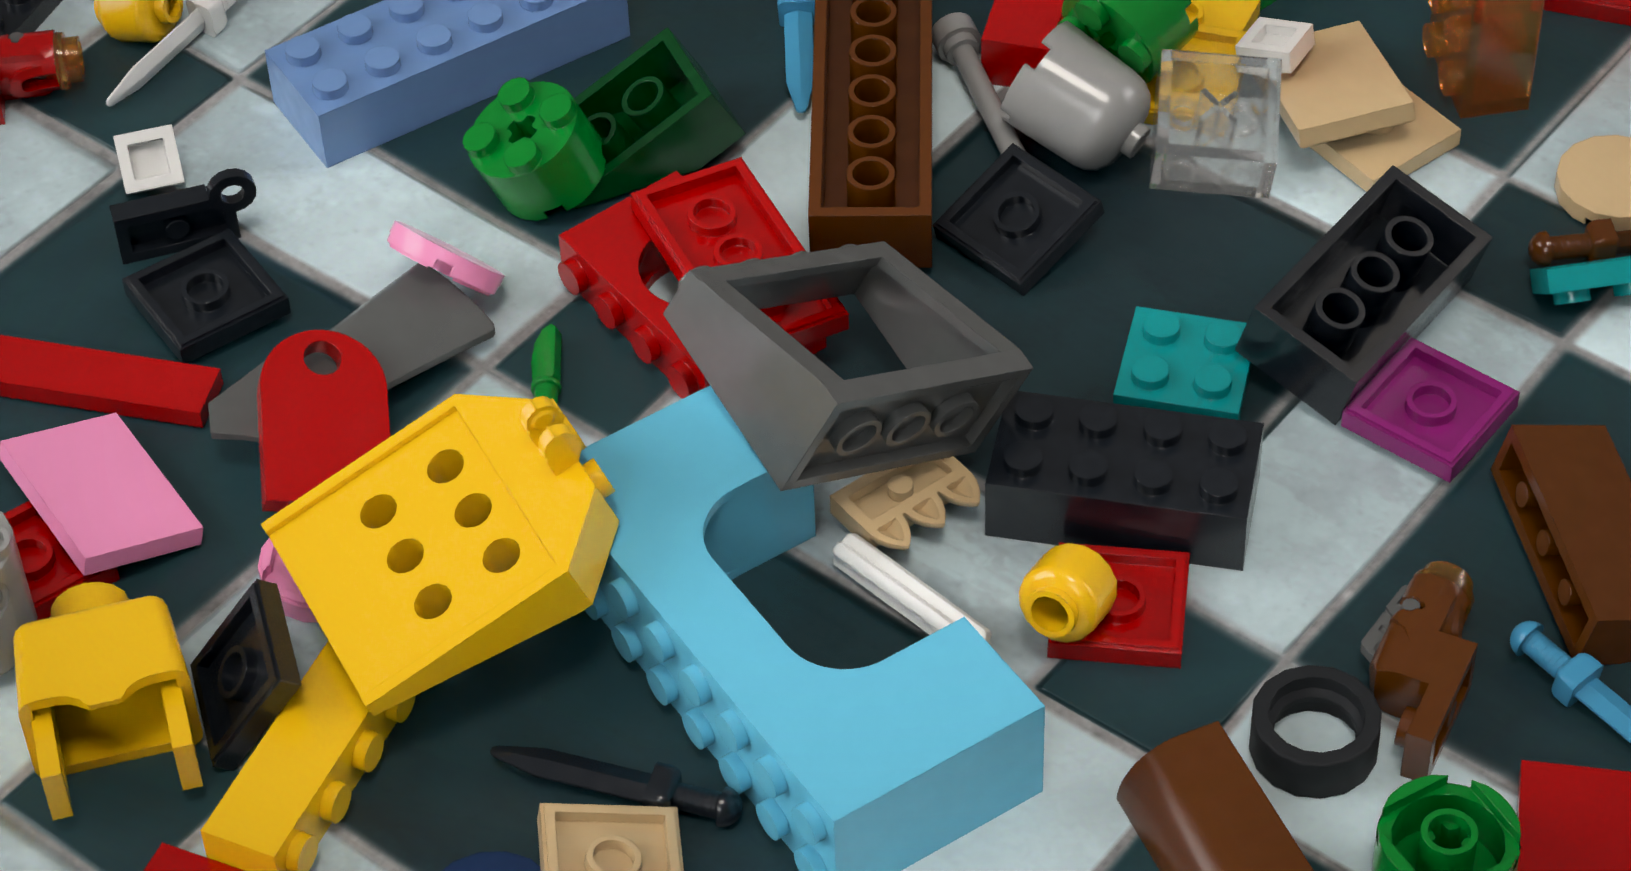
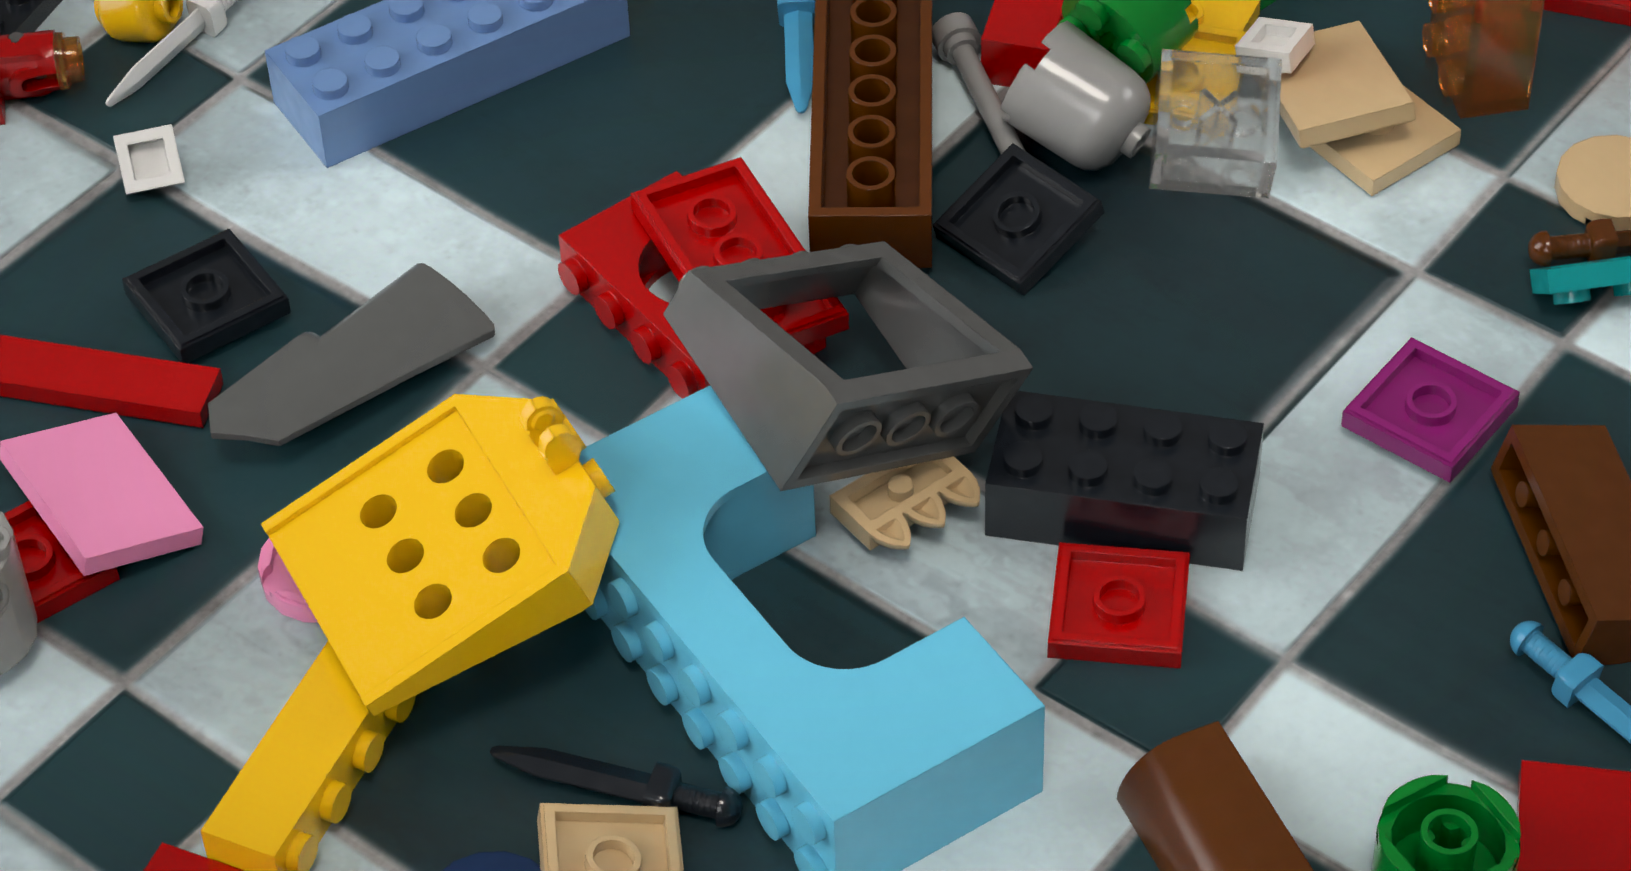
(103, 688): yellow piece -> none
(180, 217): black hinge -> none
(245, 675): black plate -> none
(316, 421): red tile -> none
(444, 258): bright pink tile -> none
(536, 149): green brick -> none
(547, 364): green piece -> none
(656, 117): dark green slope -> none
(898, 586): white axle -> none
(1067, 592): yellow head -> none
(1183, 364): teal plate -> none
(1319, 691): black tyre -> none
(1362, 293): black brick -> none
(1421, 661): reddish brown plate -> none

